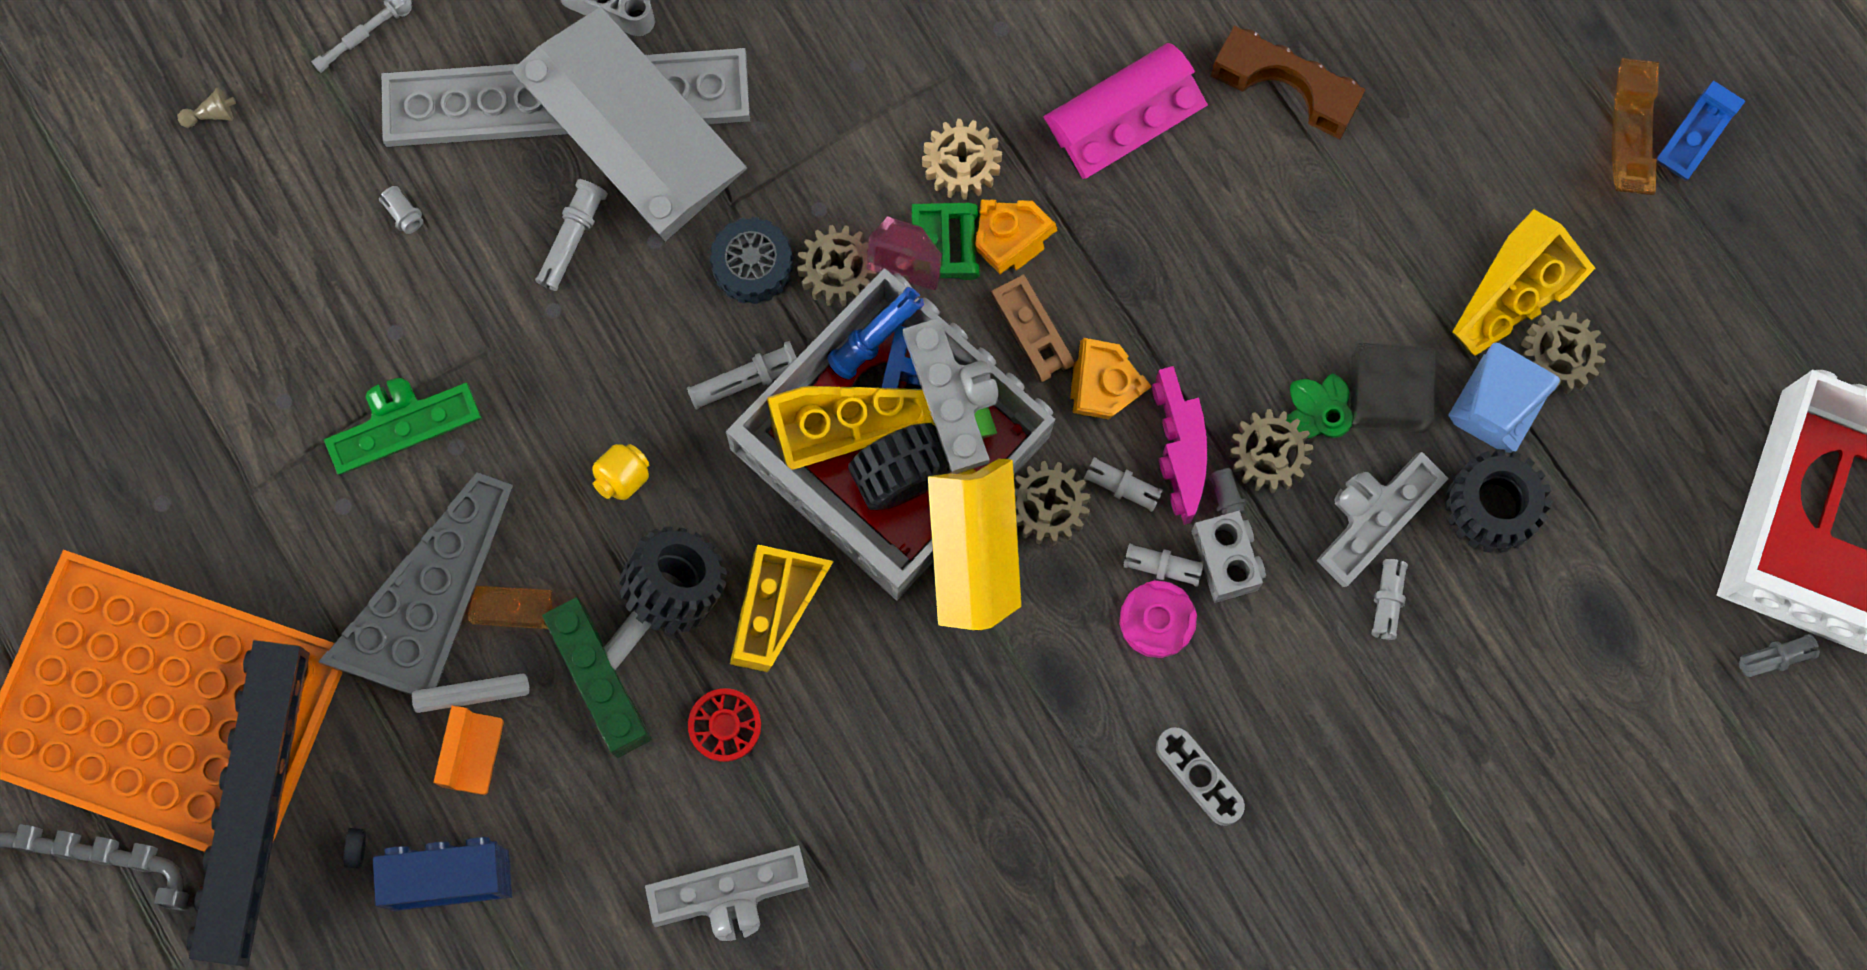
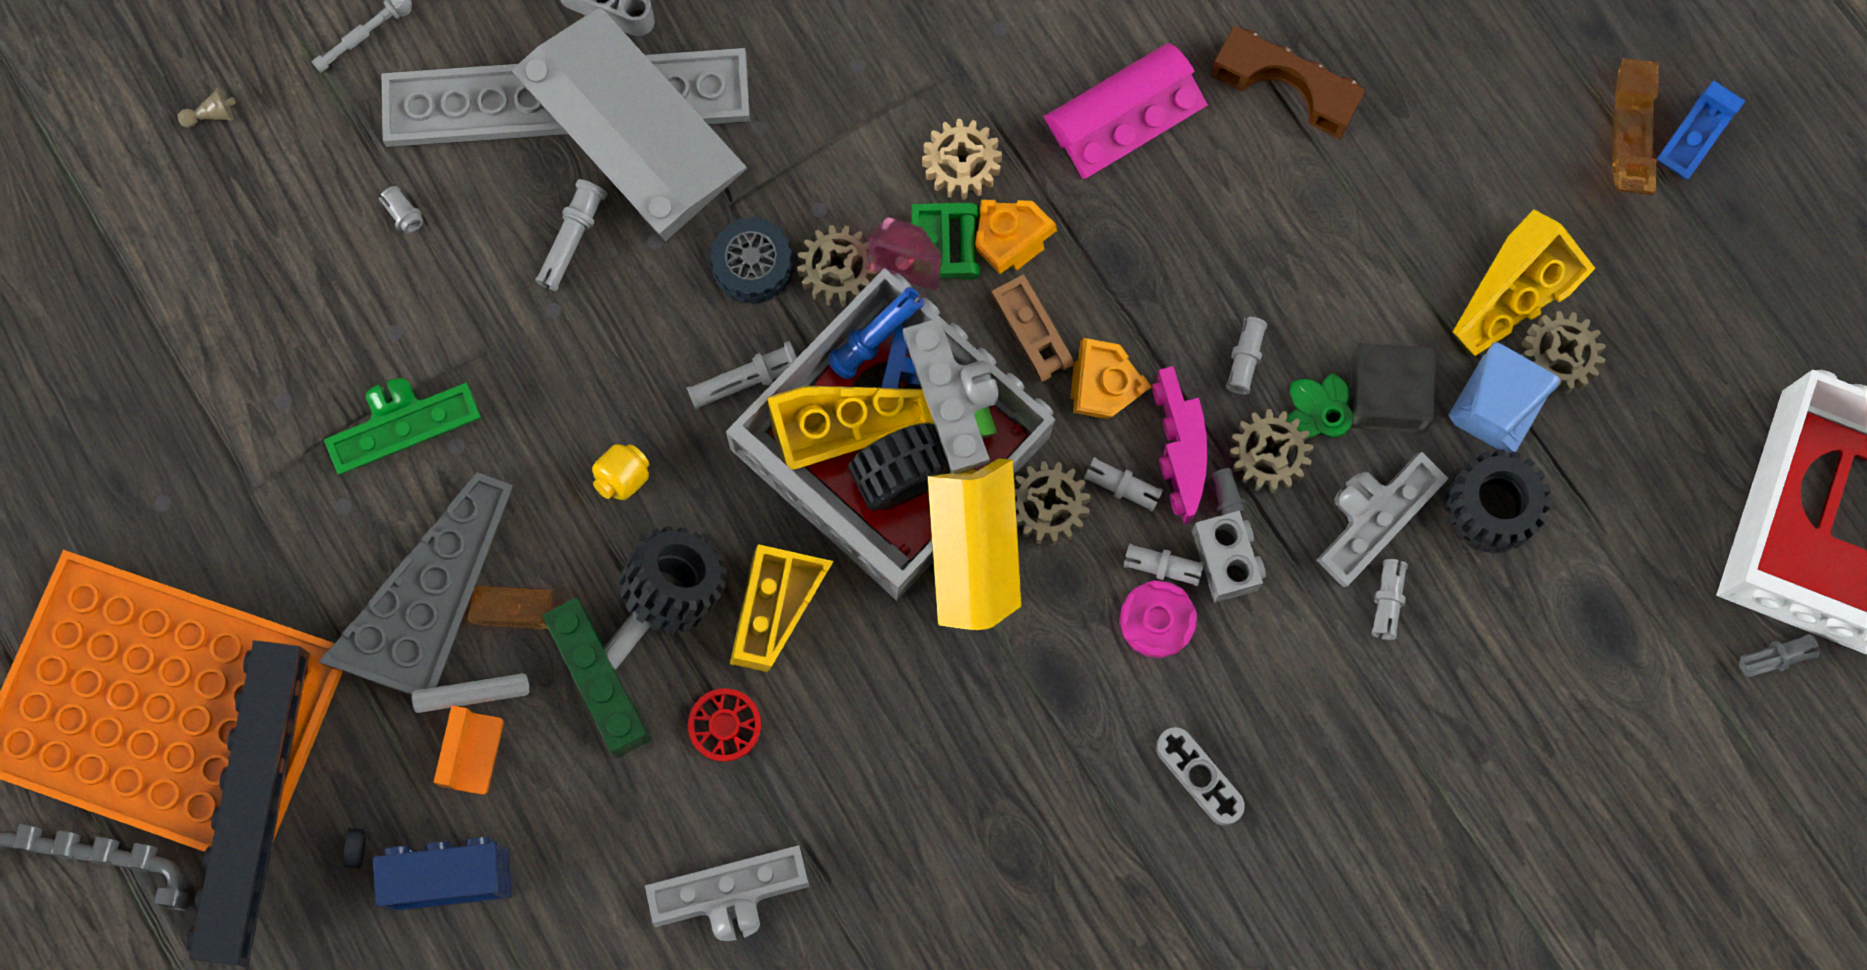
(1246, 355): none -> light grey pin

